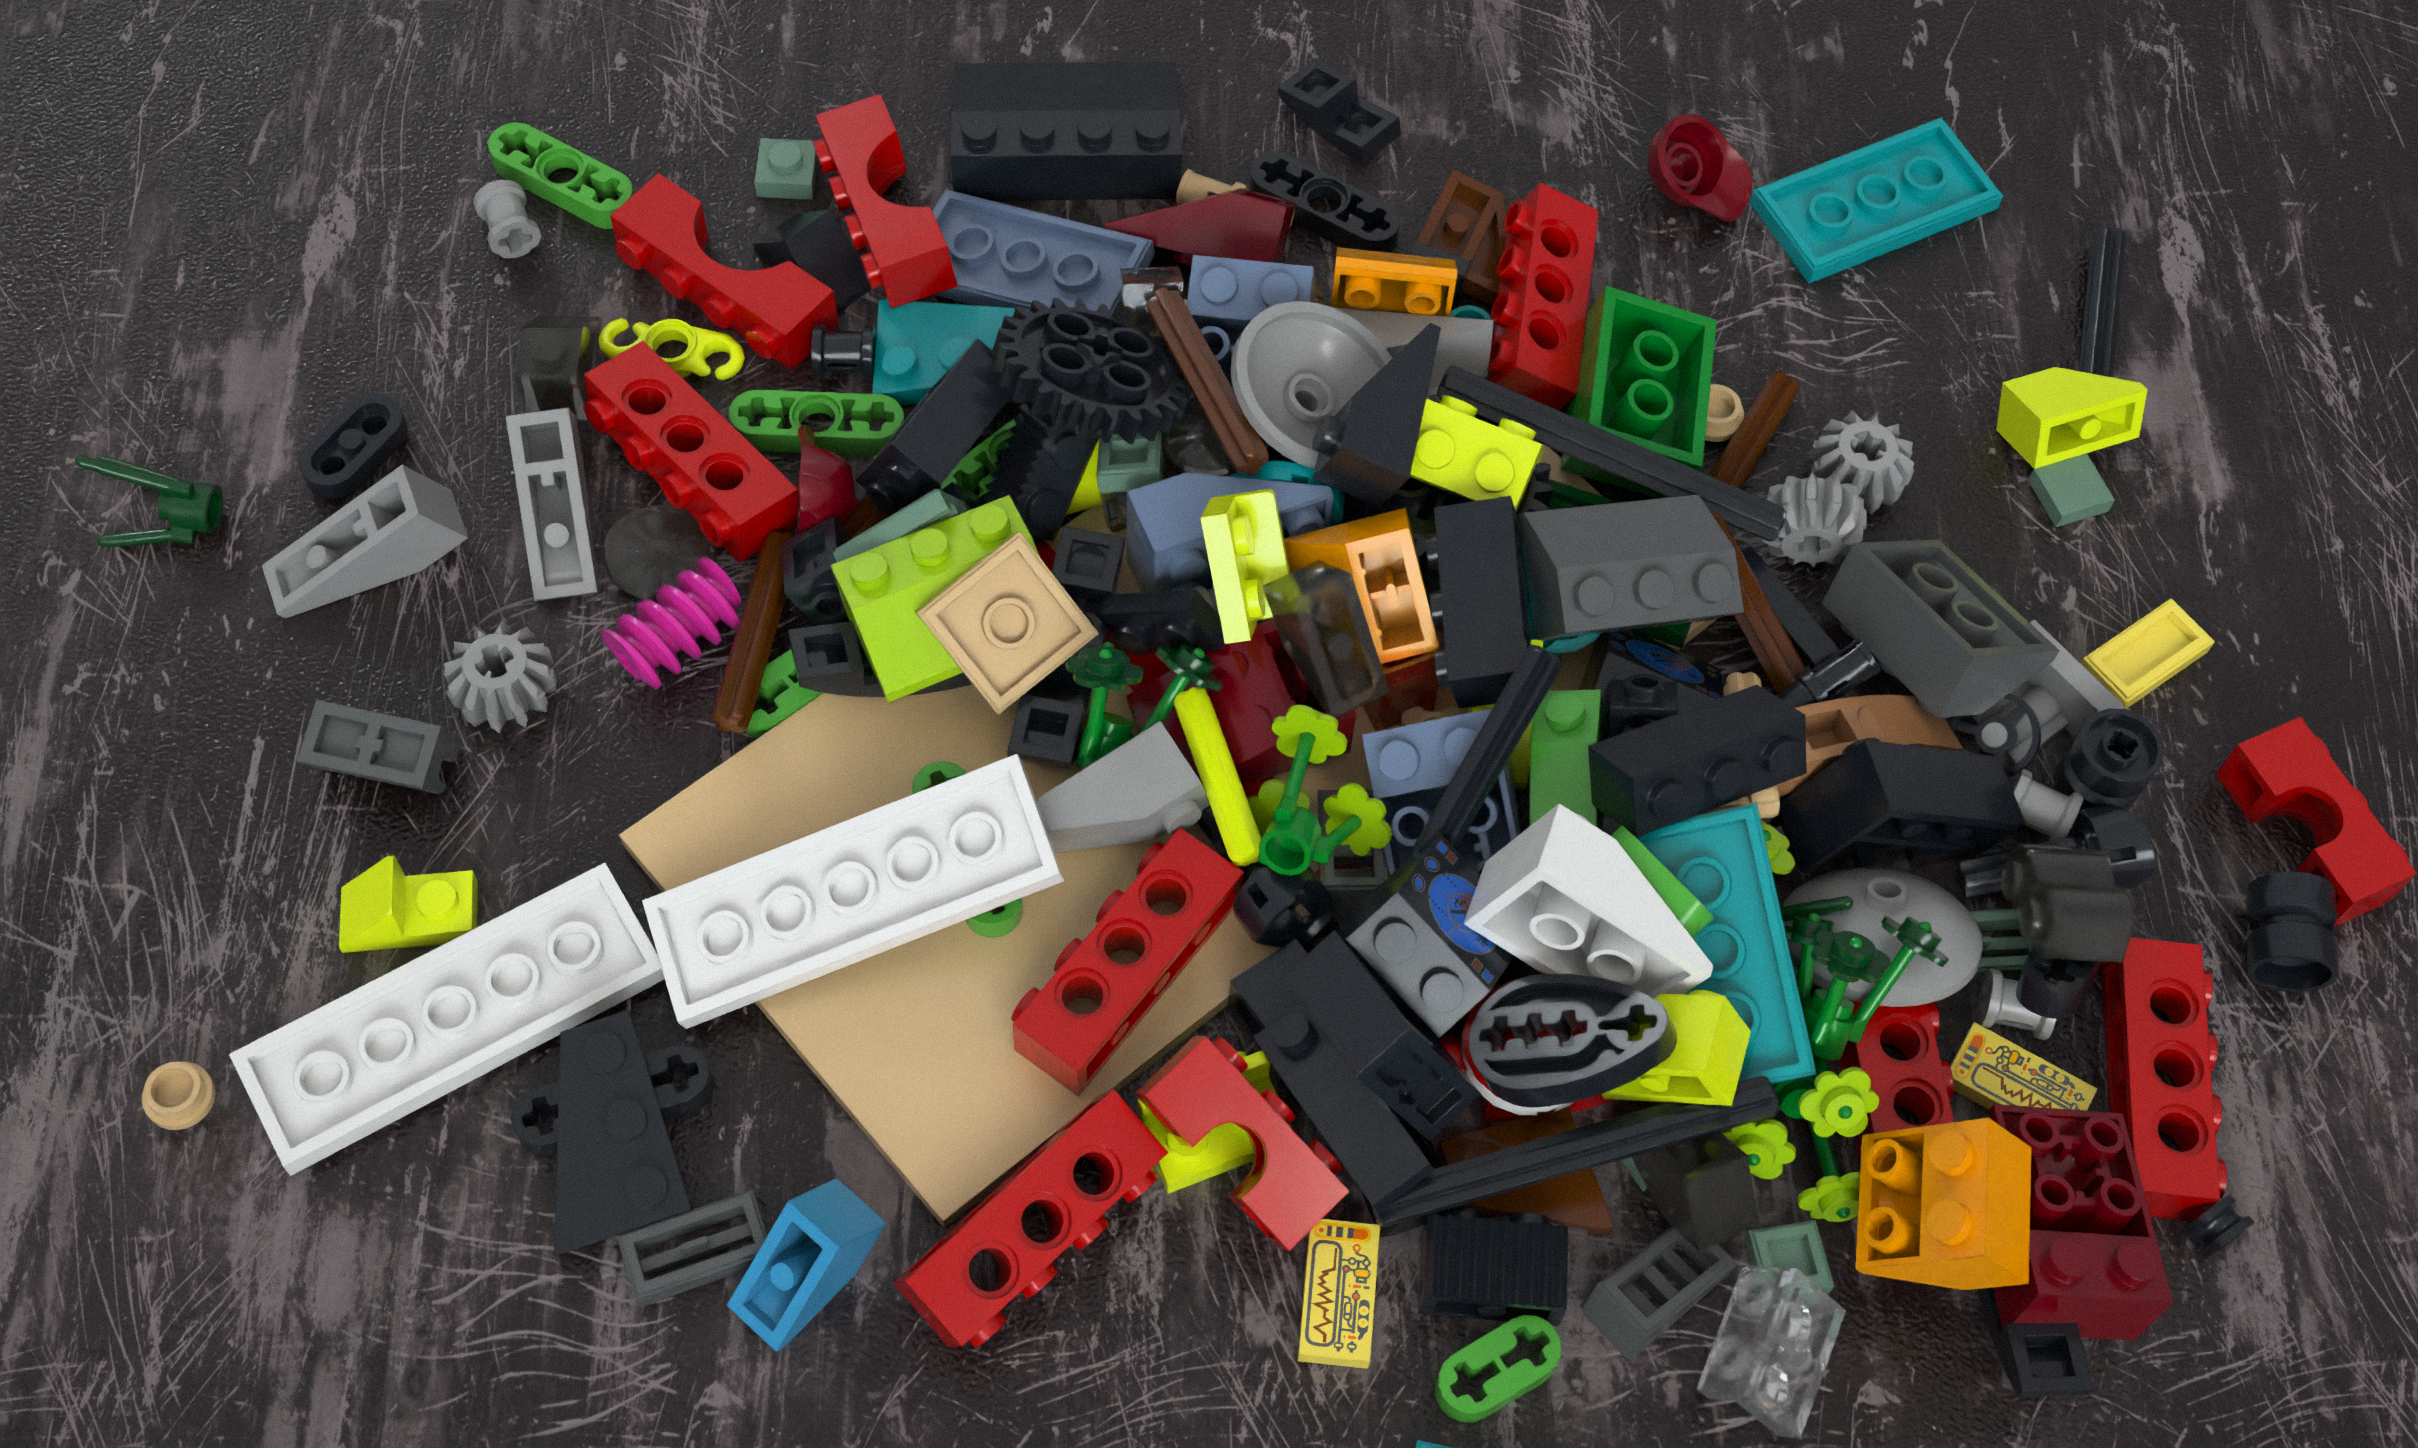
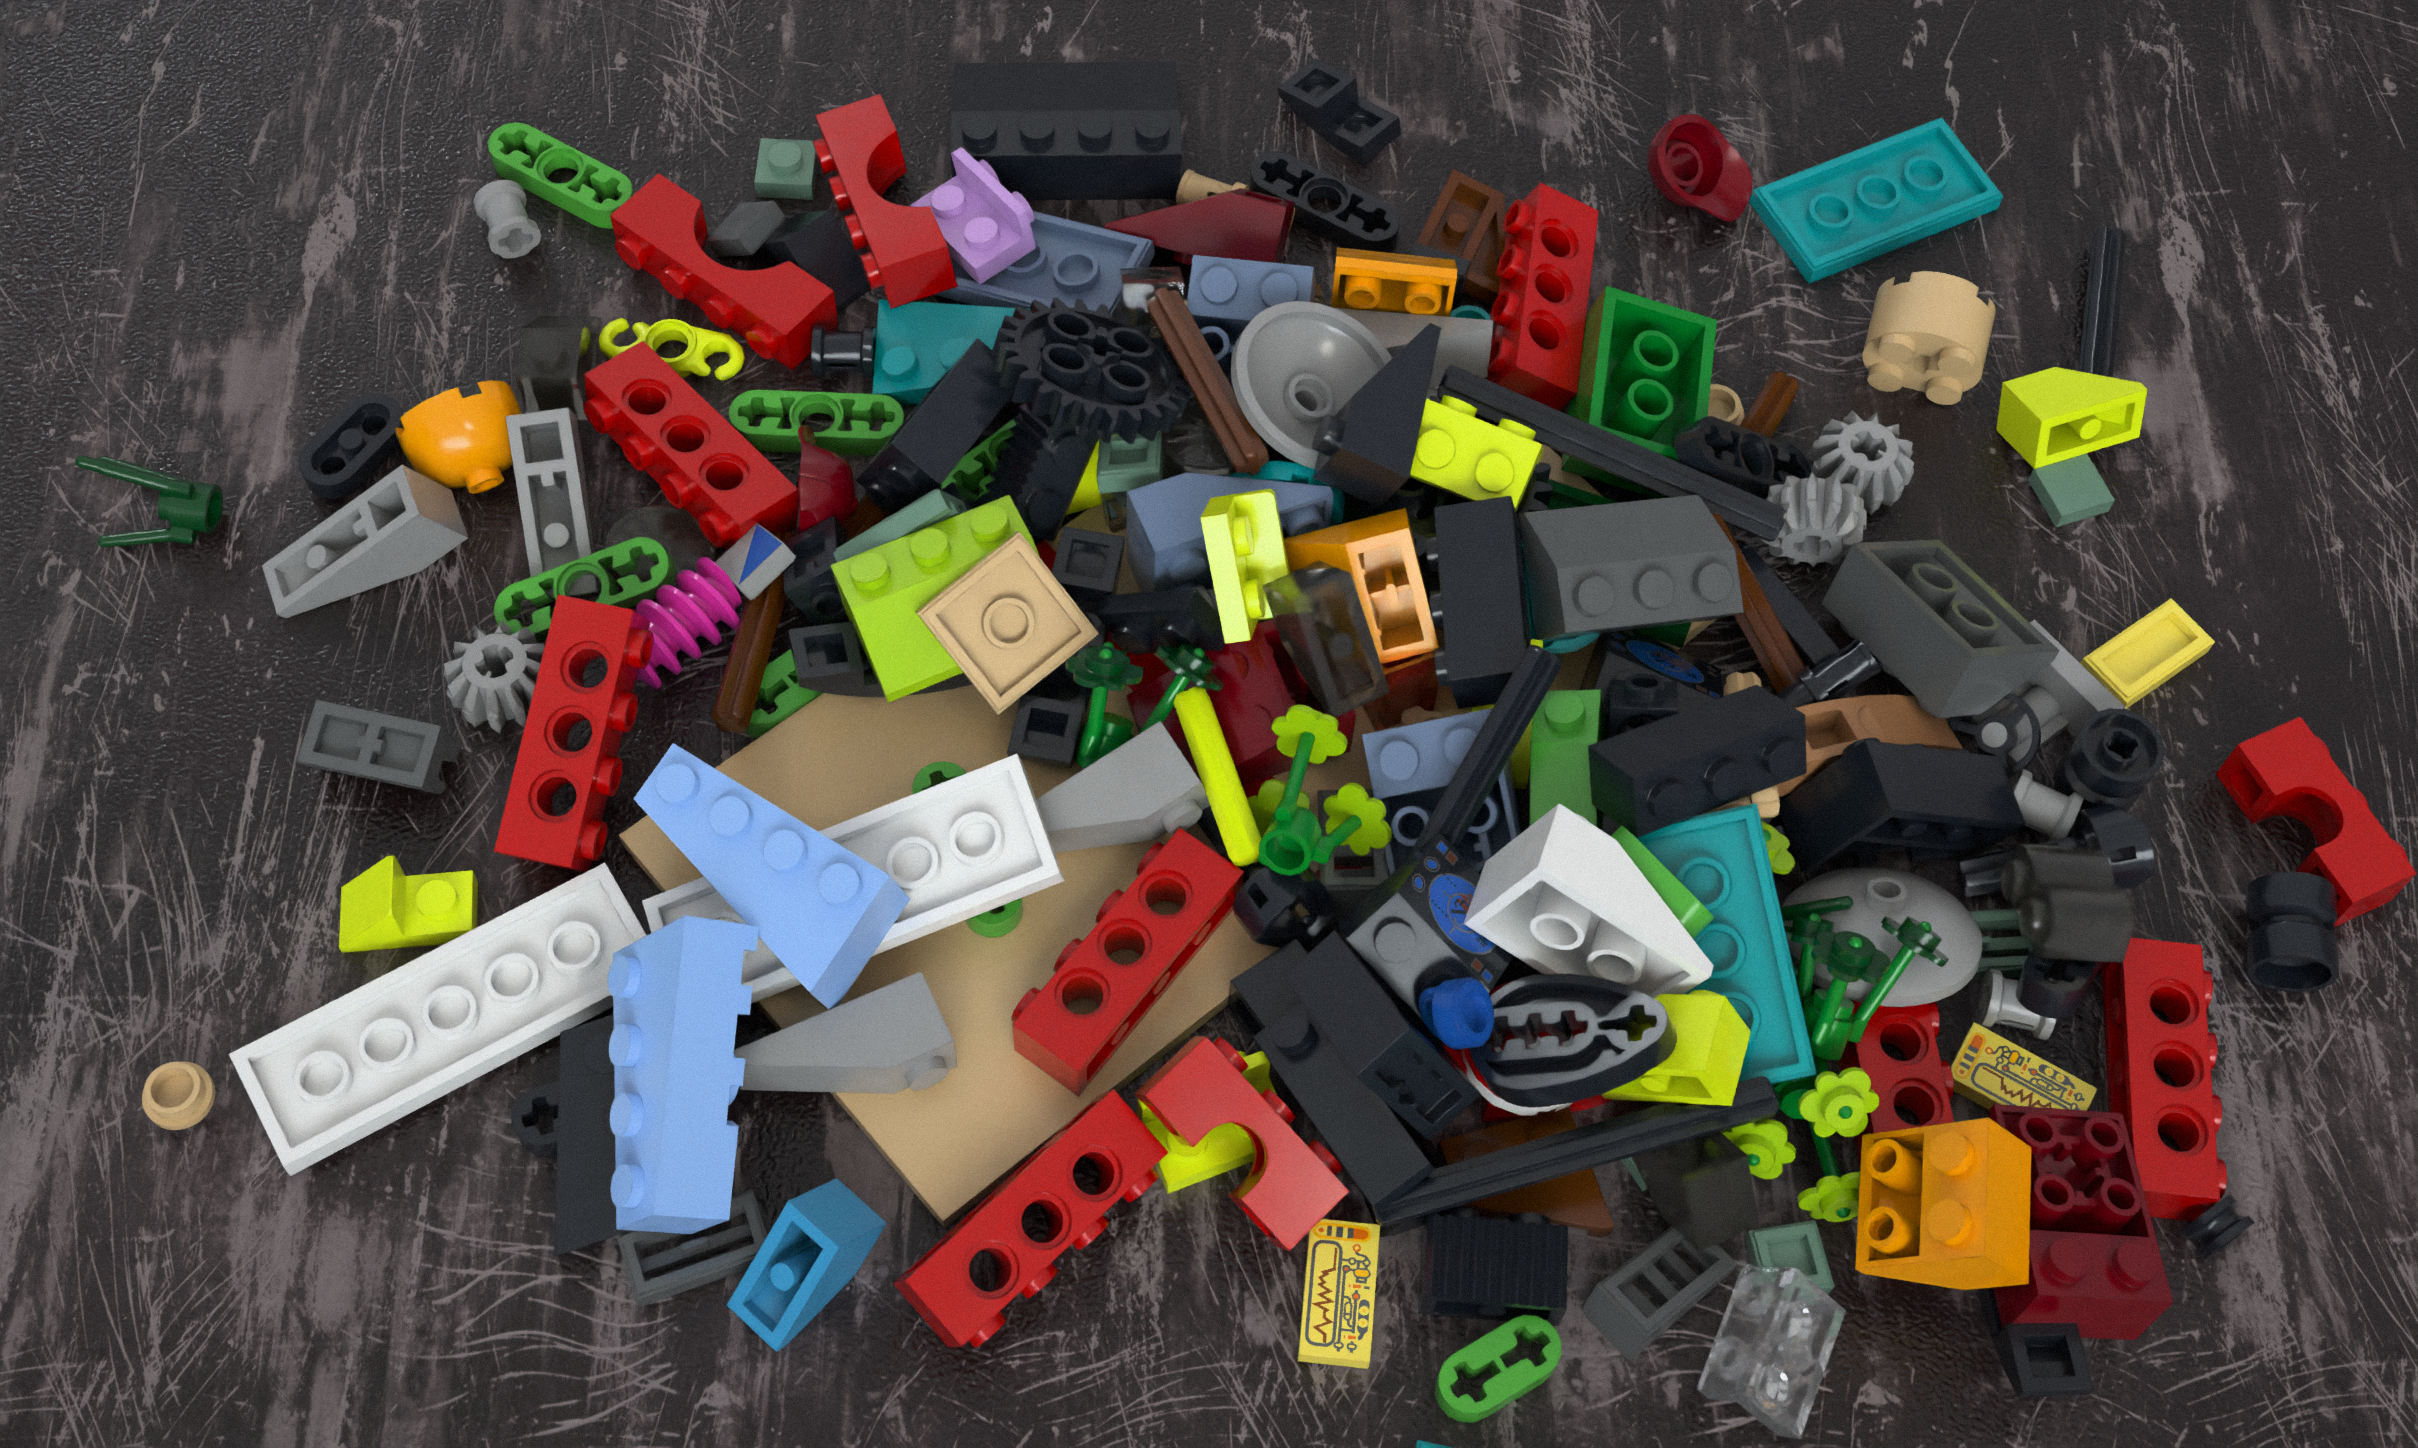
(461, 438): none -> light orange cylinder
(544, 763): none -> red brick
(621, 556): none -> bright green beam
(677, 1073): none -> light blue wedge
(746, 229): none -> dark grey tile
(755, 561): none -> light grey tile
(806, 893): none -> light blue wedge
(863, 1046): none -> light grey slope
(980, 218): none -> lavender bracket
(1458, 1012): none -> blue tile
(1766, 458): none -> black beam
(1928, 336): none -> tan brick

